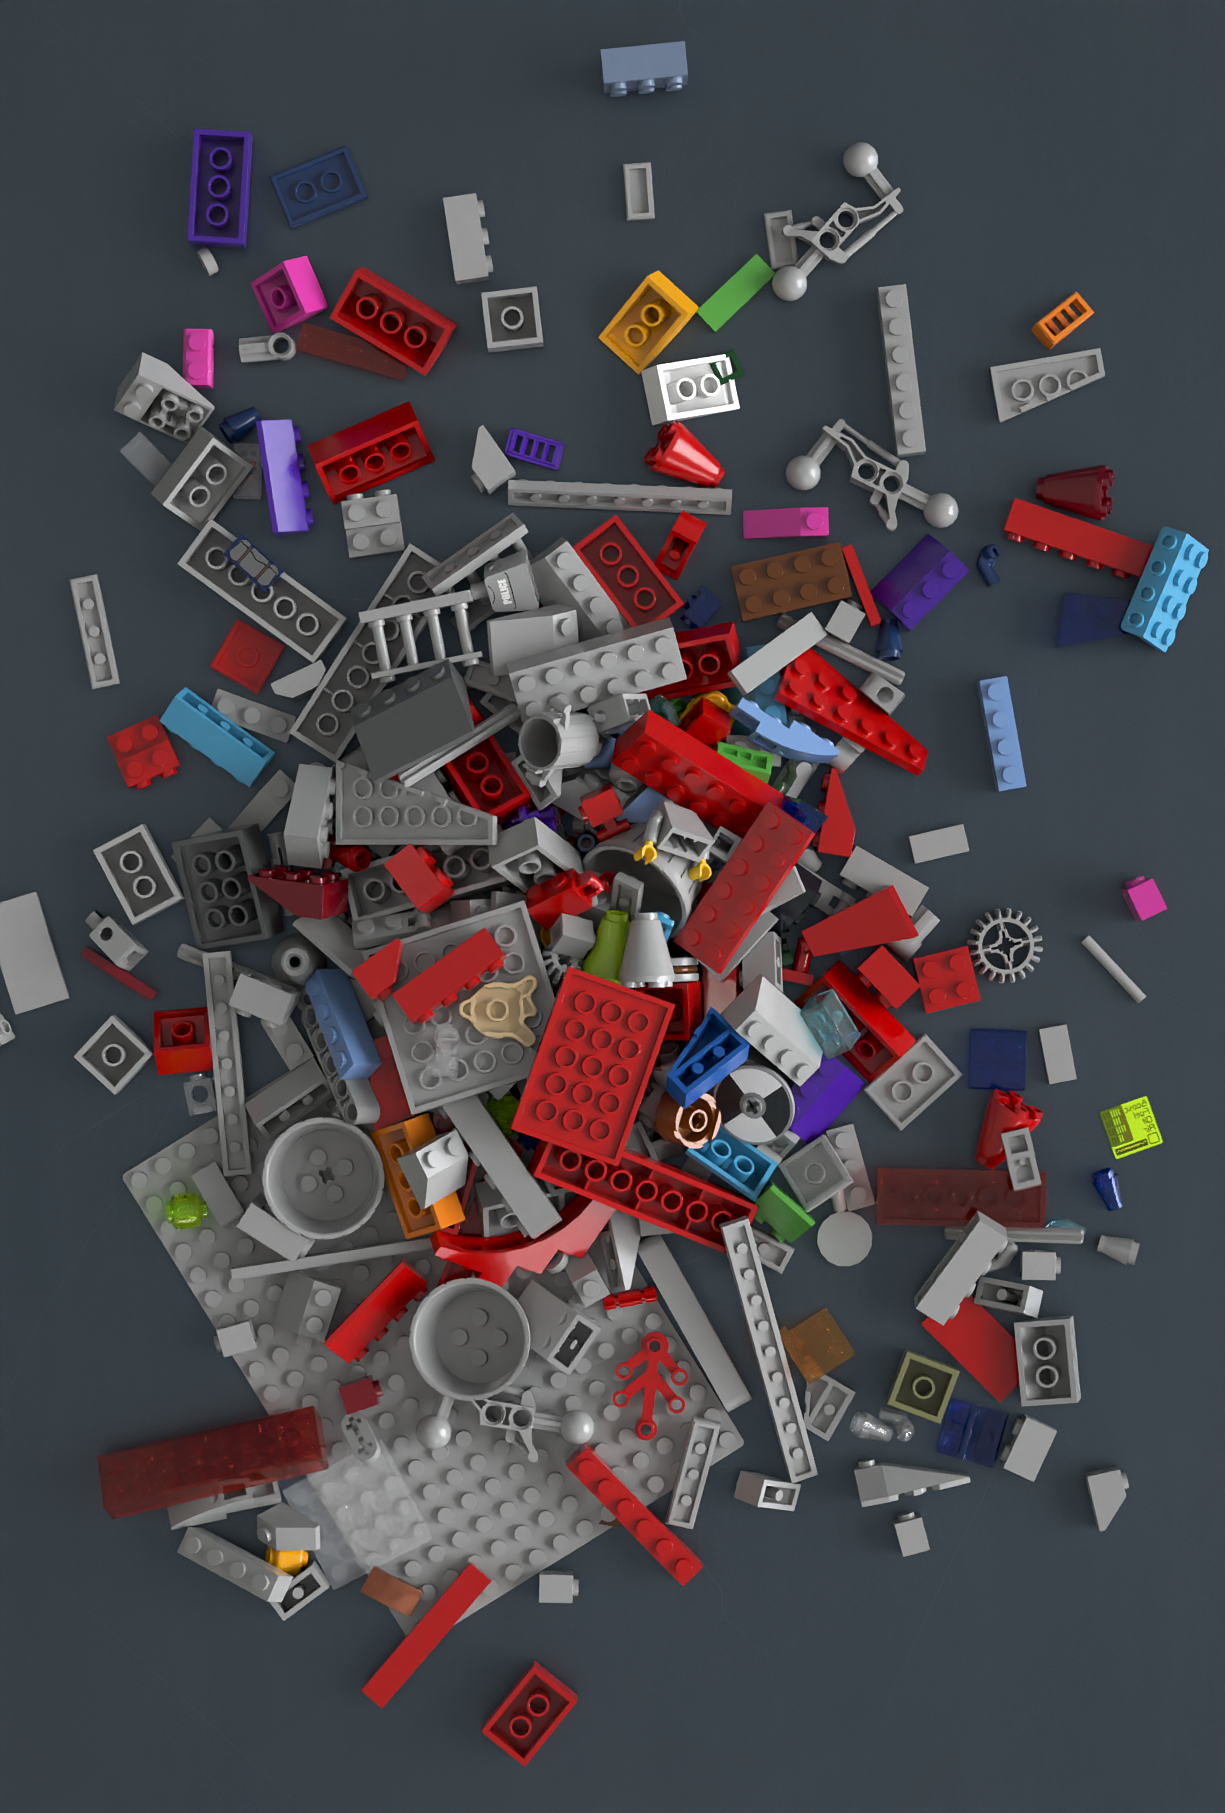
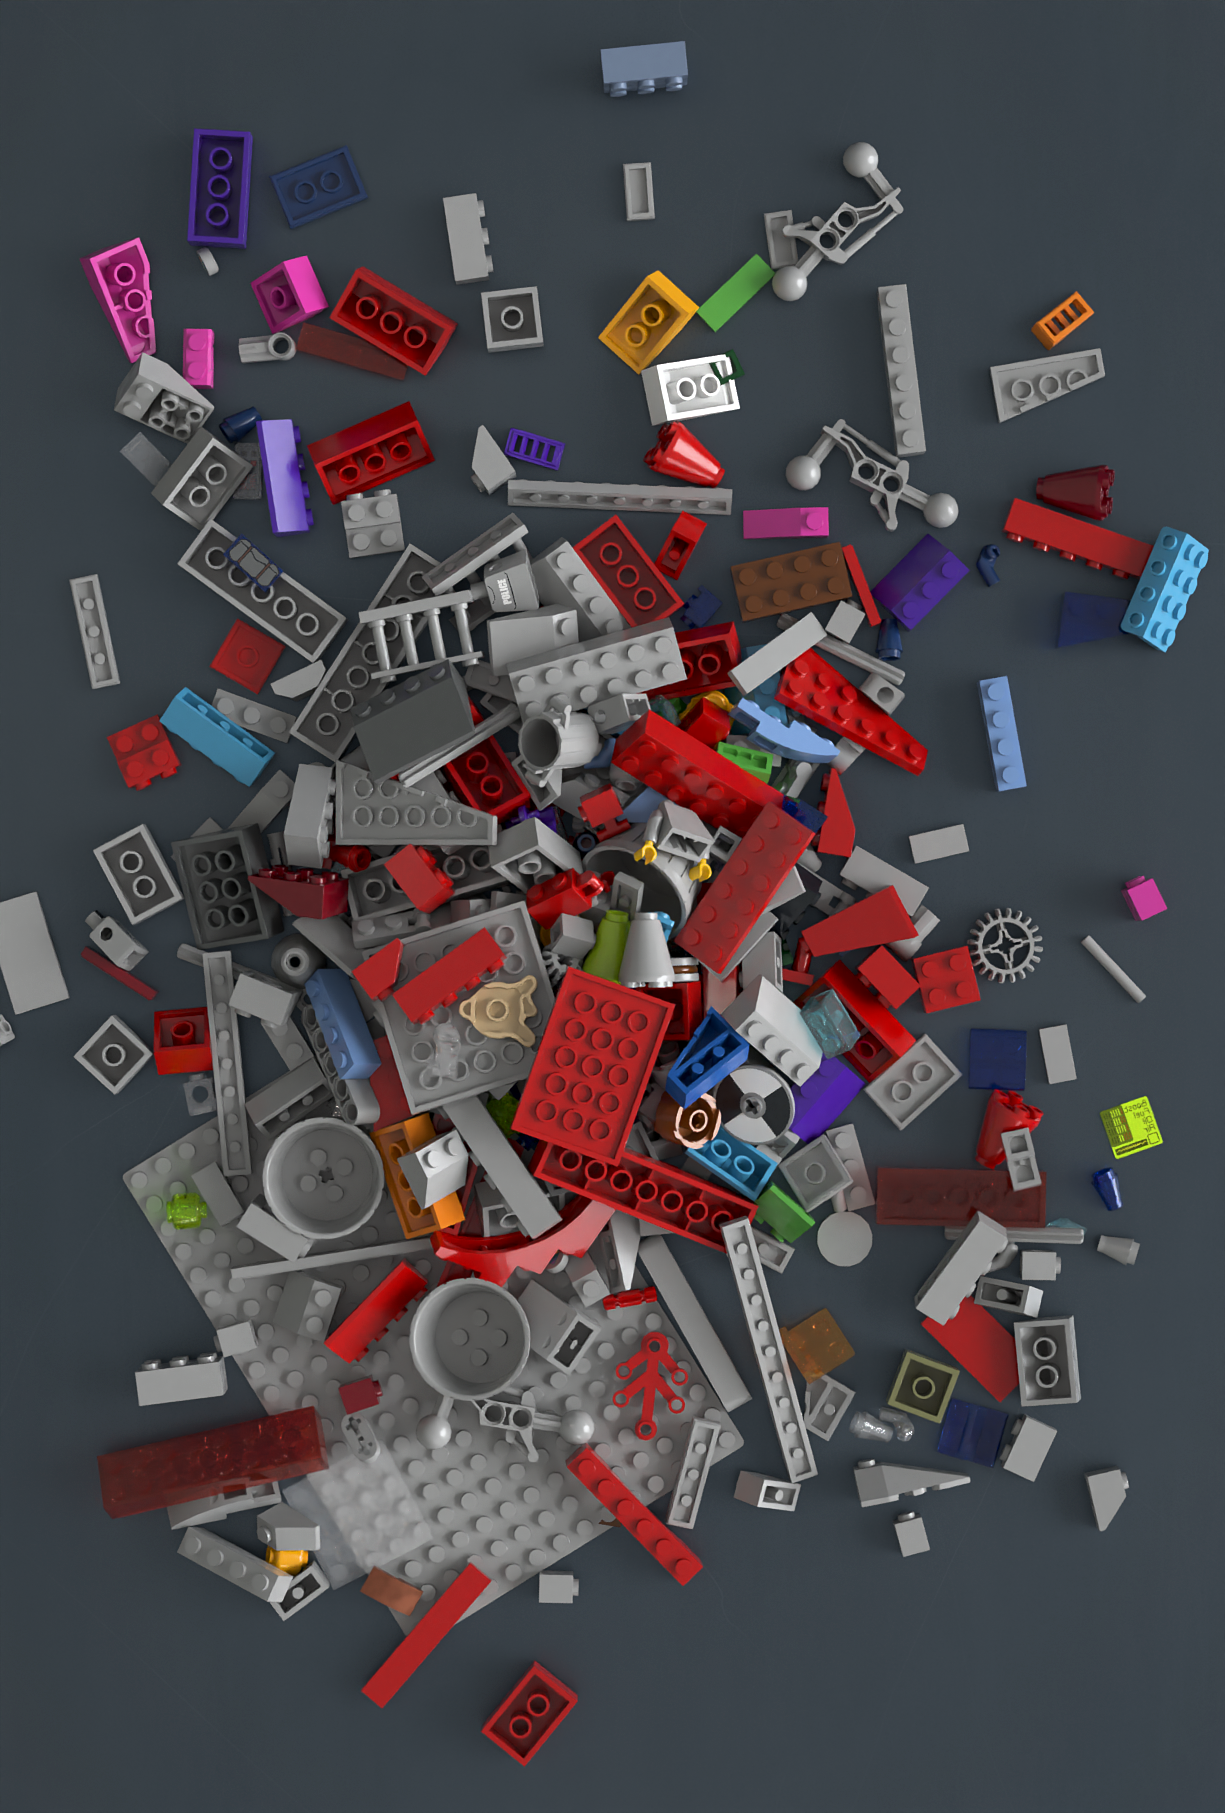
(123, 291): none -> dark pink wedge
(181, 1379): none -> light grey brick

